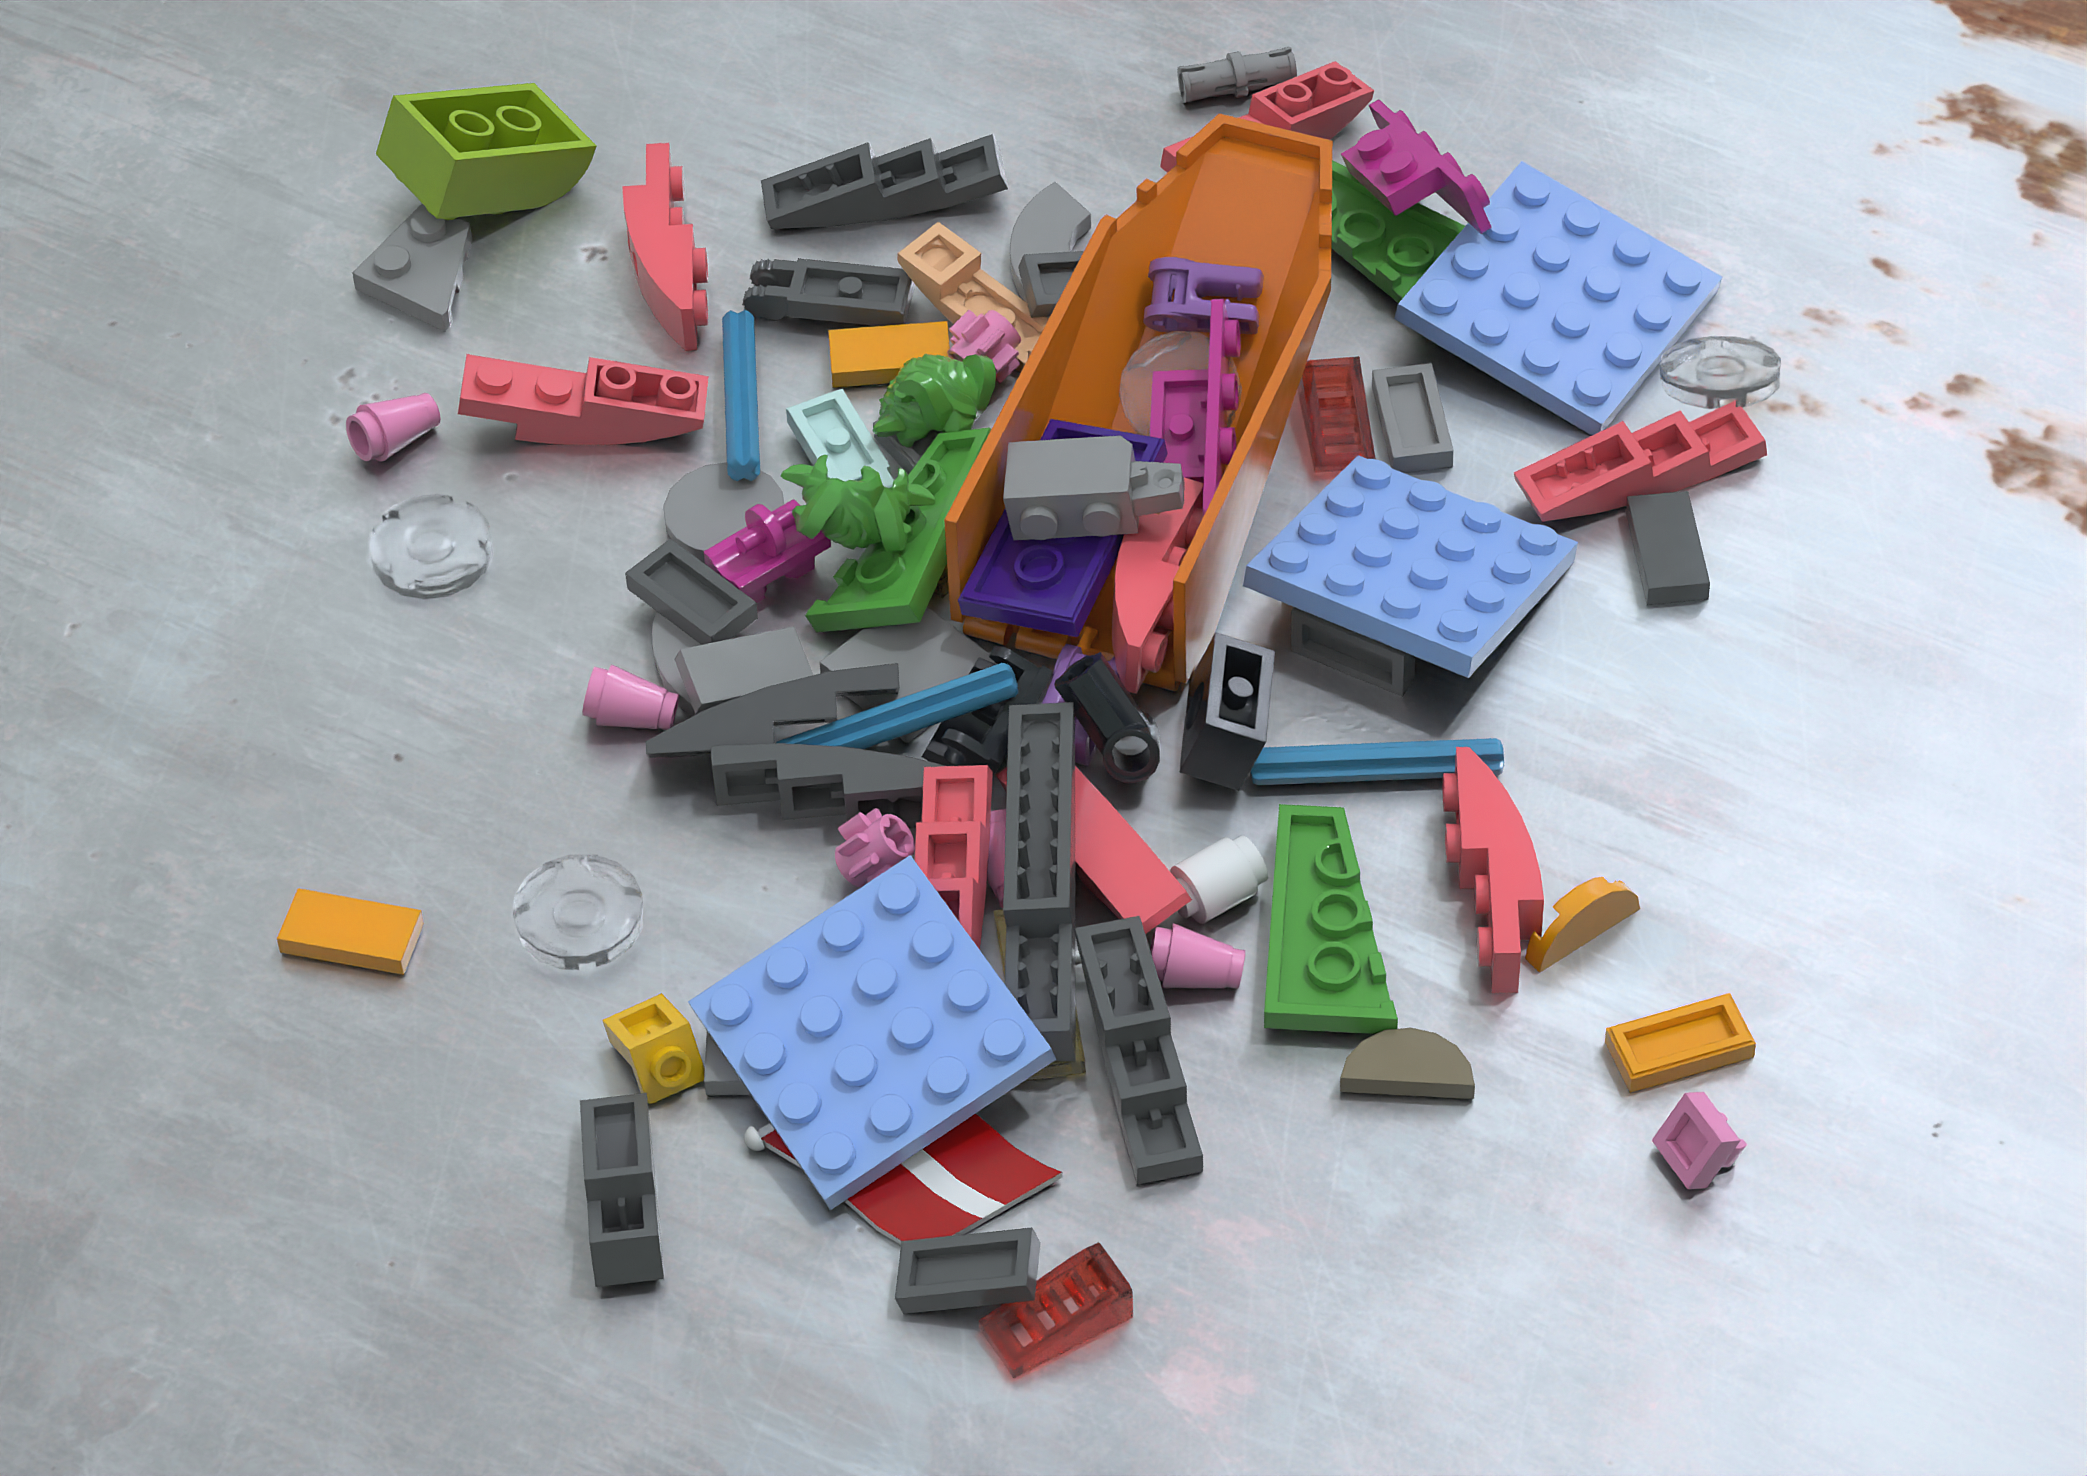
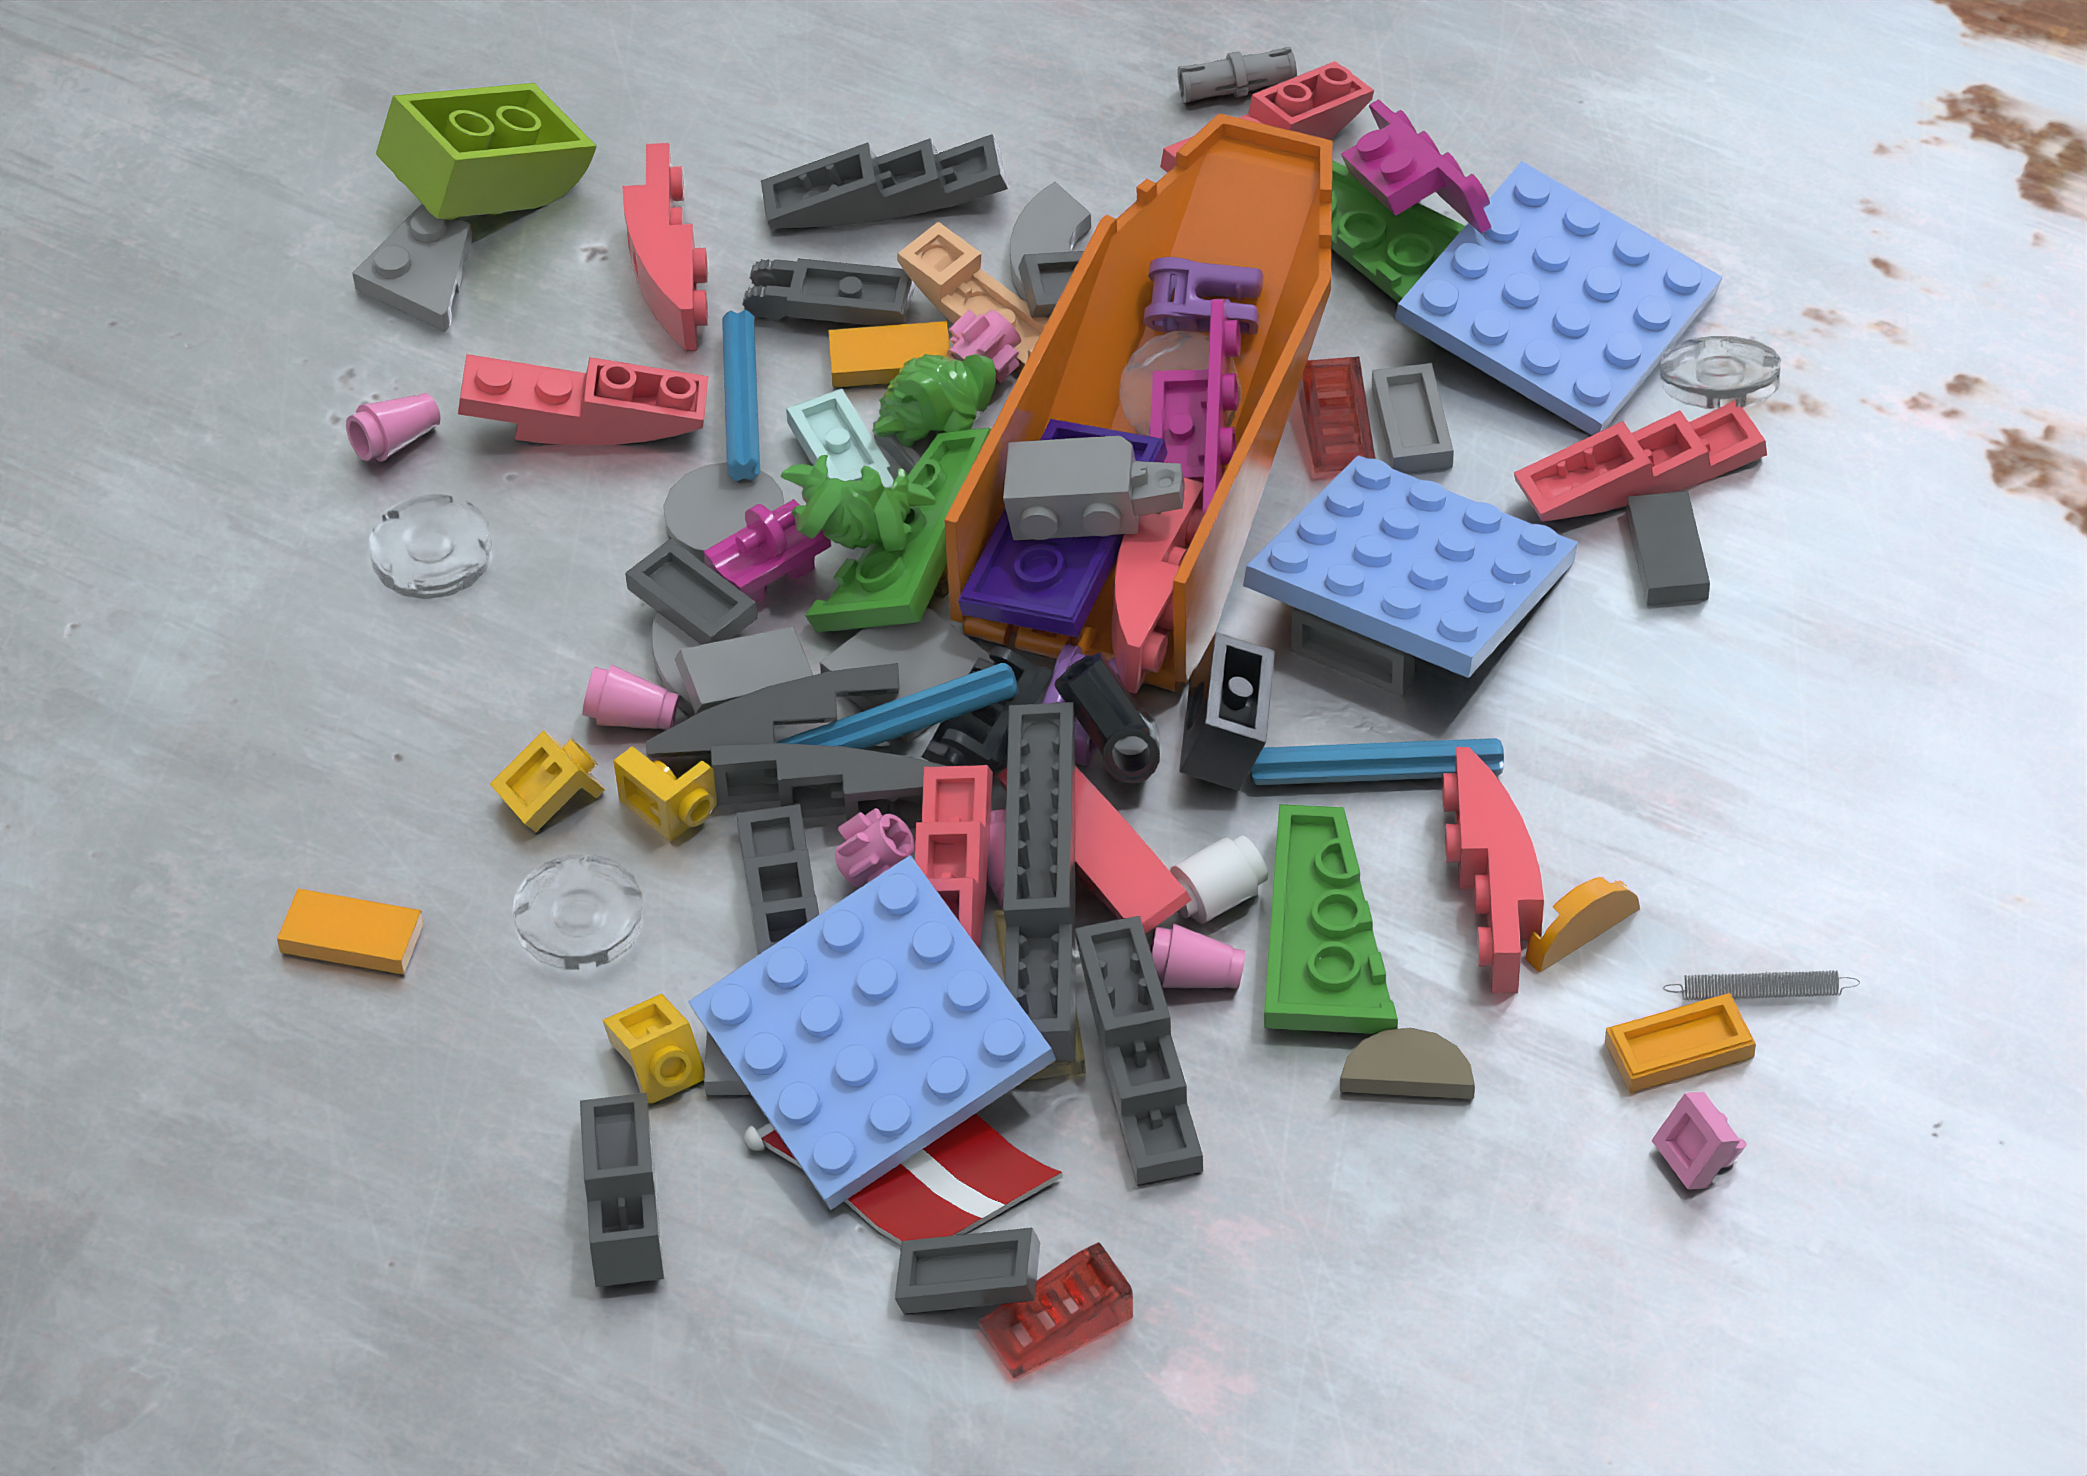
(546, 778): none -> yellow bracket
(660, 798): none -> yellow bracket
(776, 872): none -> dark grey slope
(1798, 981): none -> light grey piece

